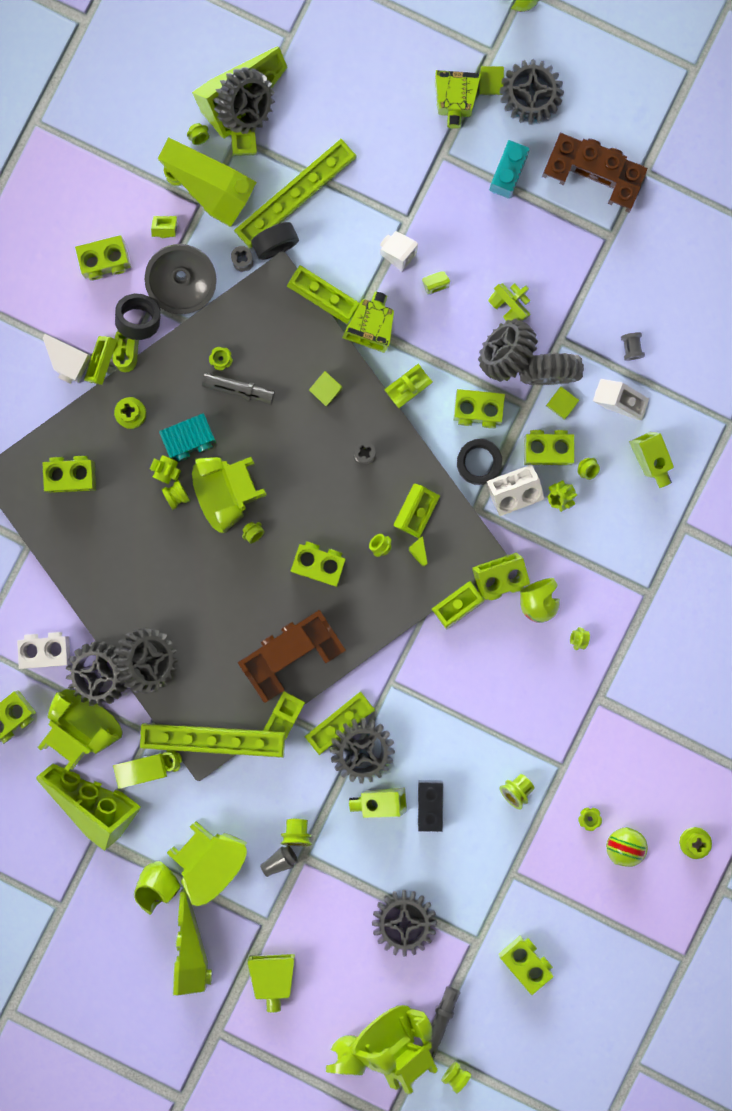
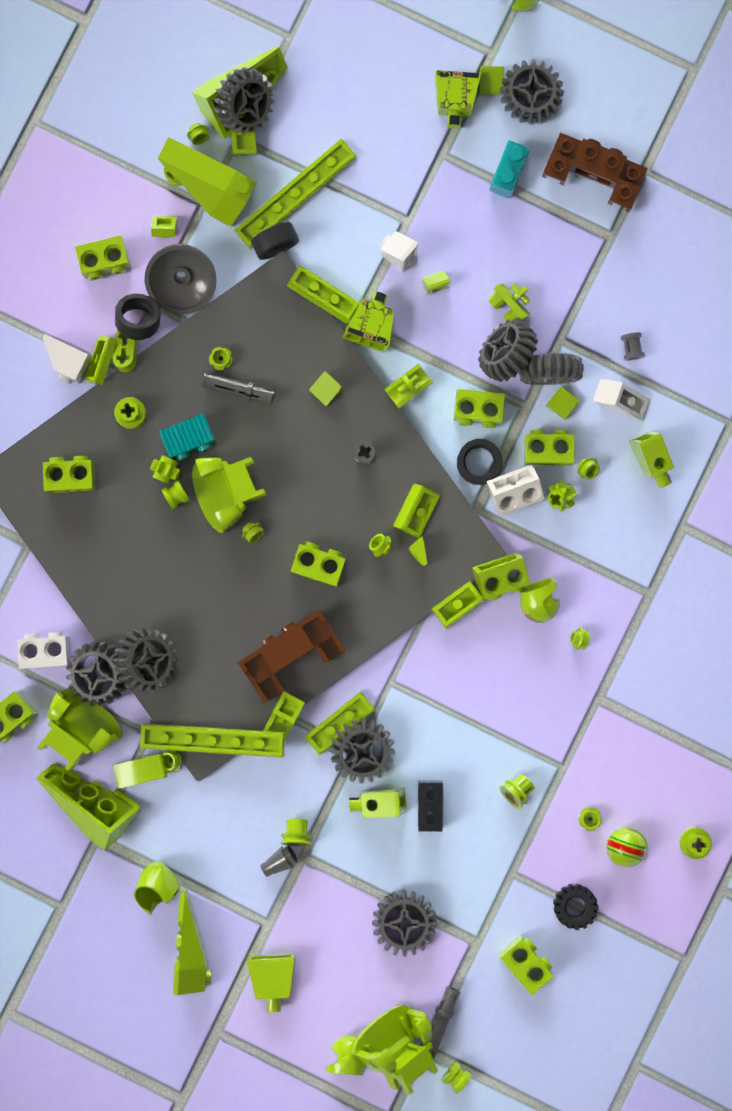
(208, 863): lime piece -> none
(242, 251): dark grey bush -> none
(589, 912): none -> black tyre

